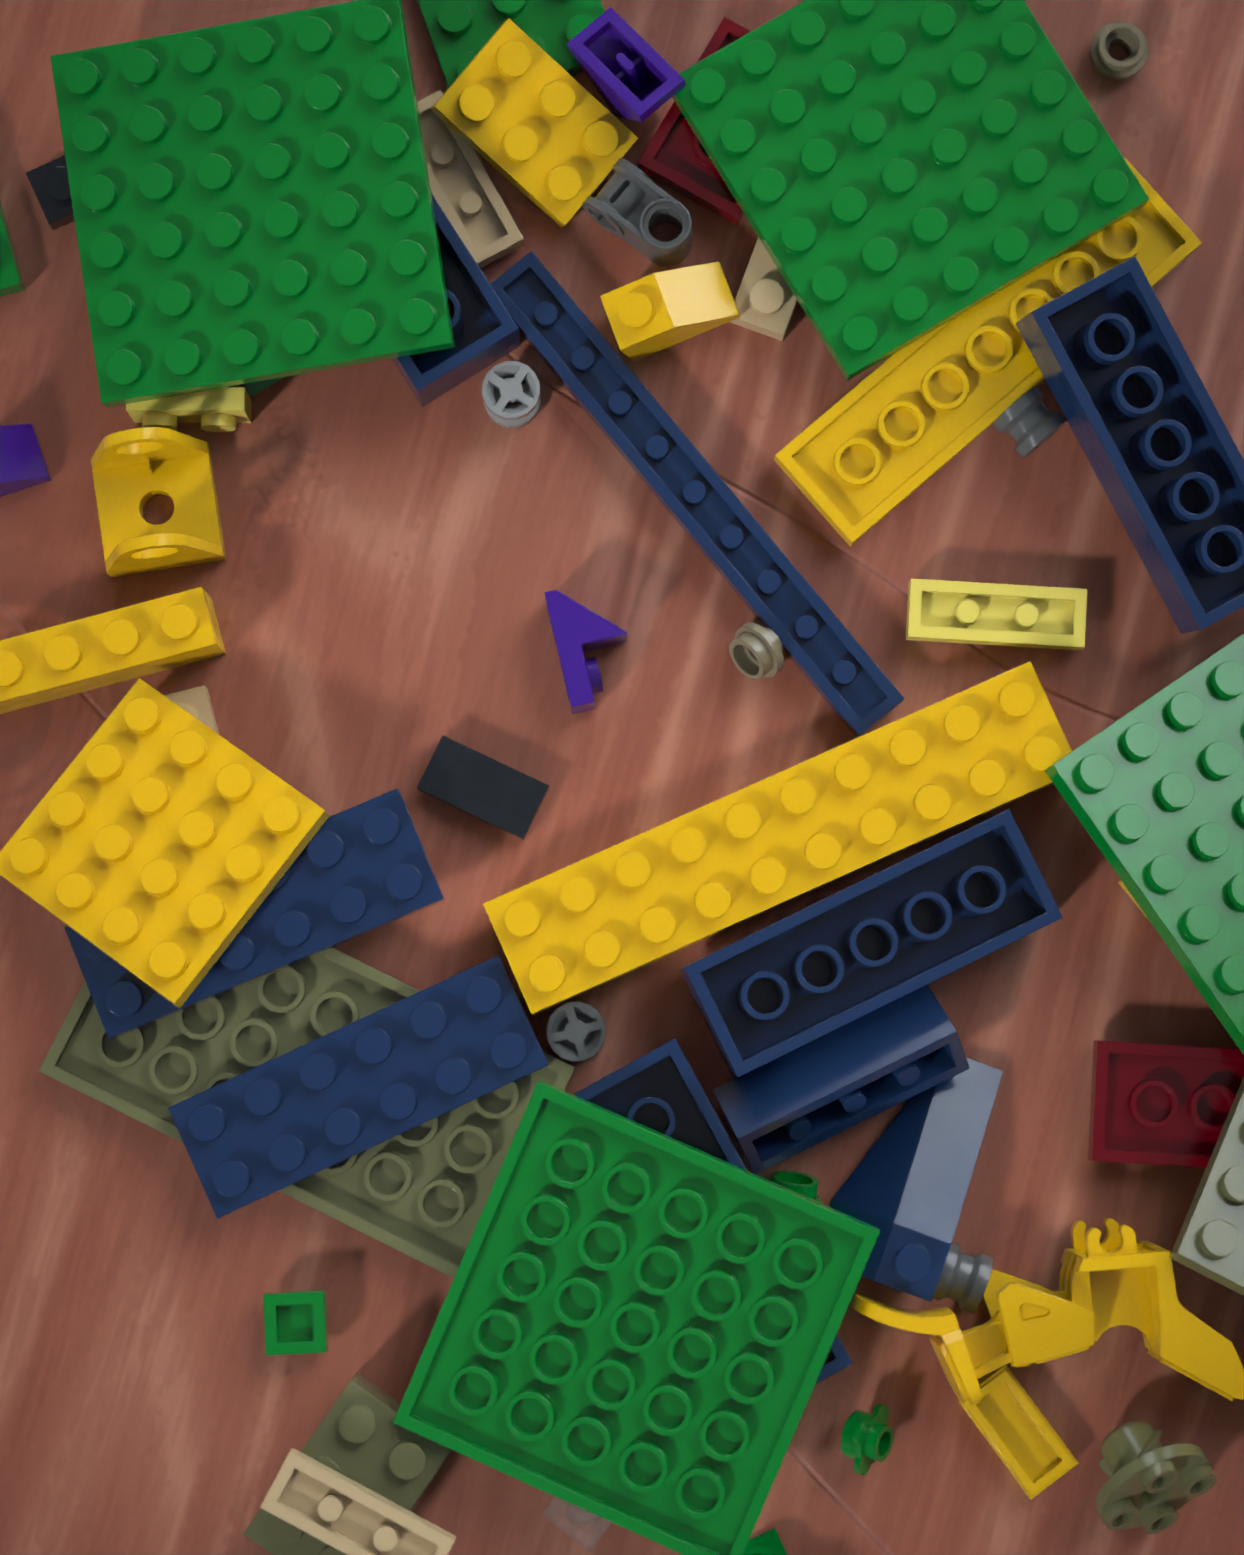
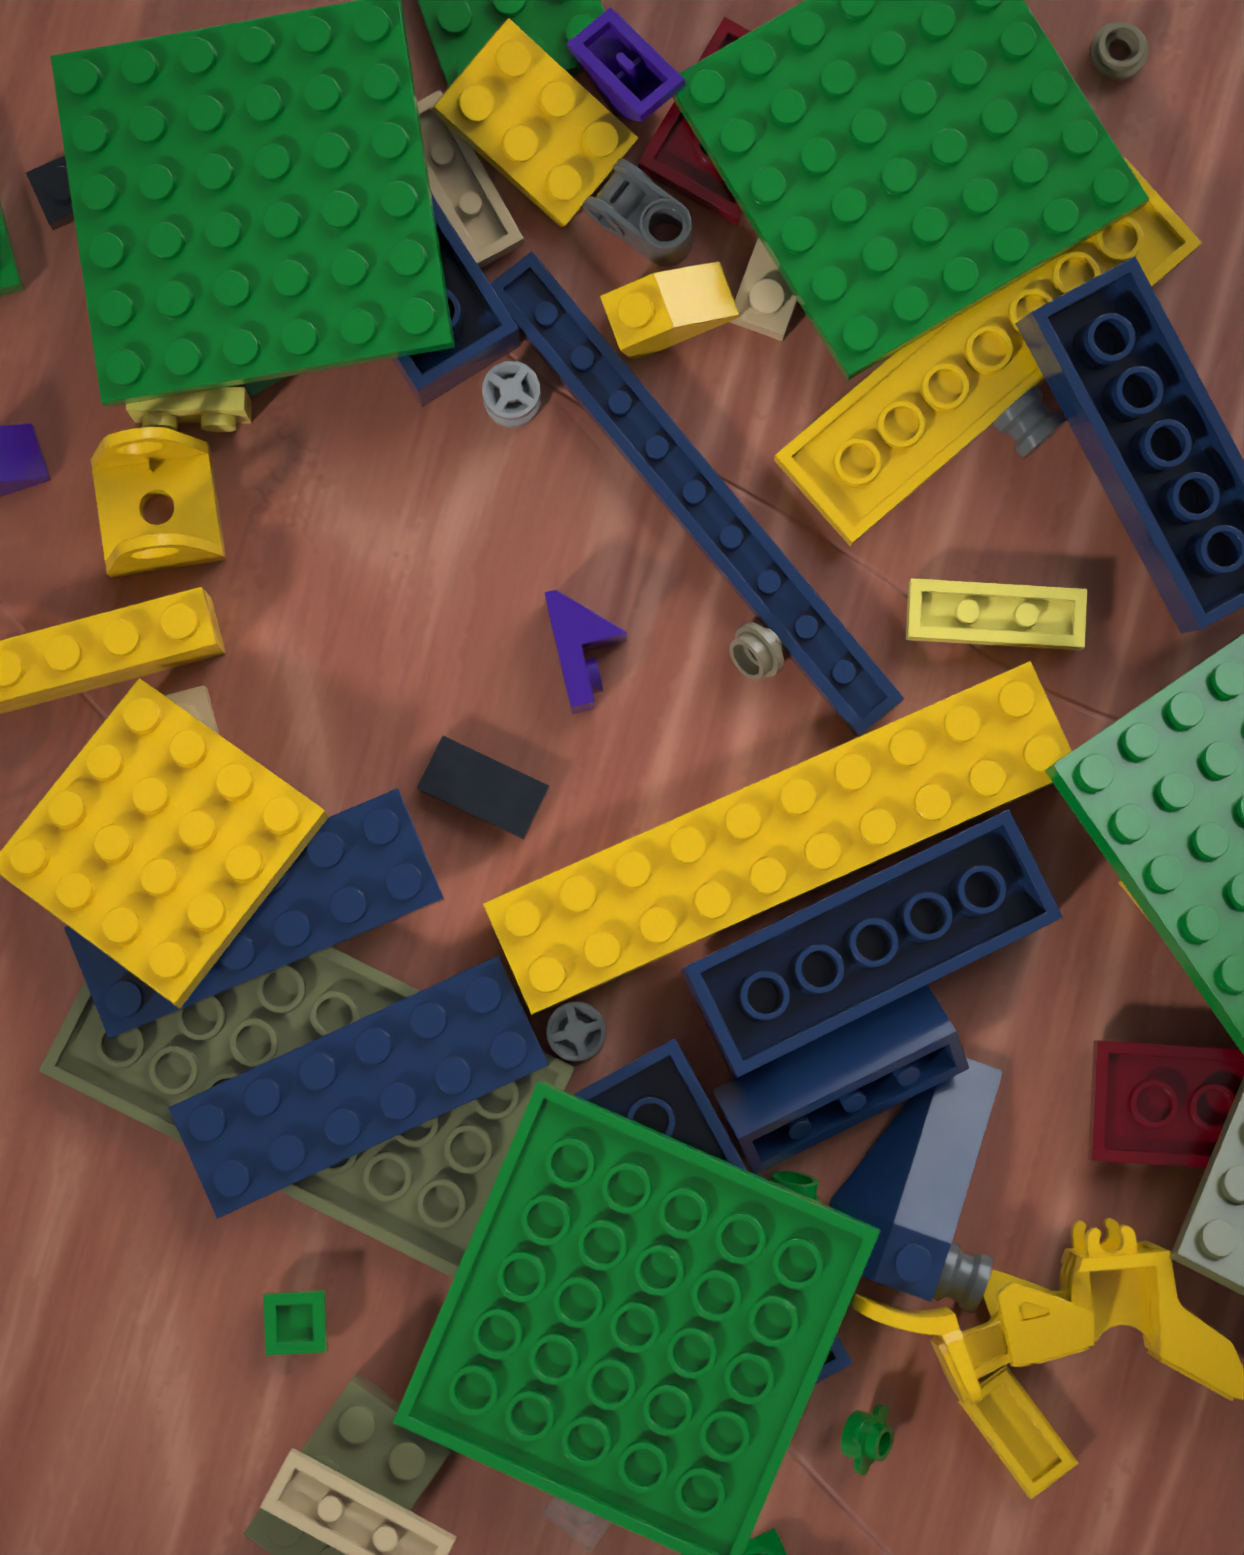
(1148, 1479): olive plate -> none

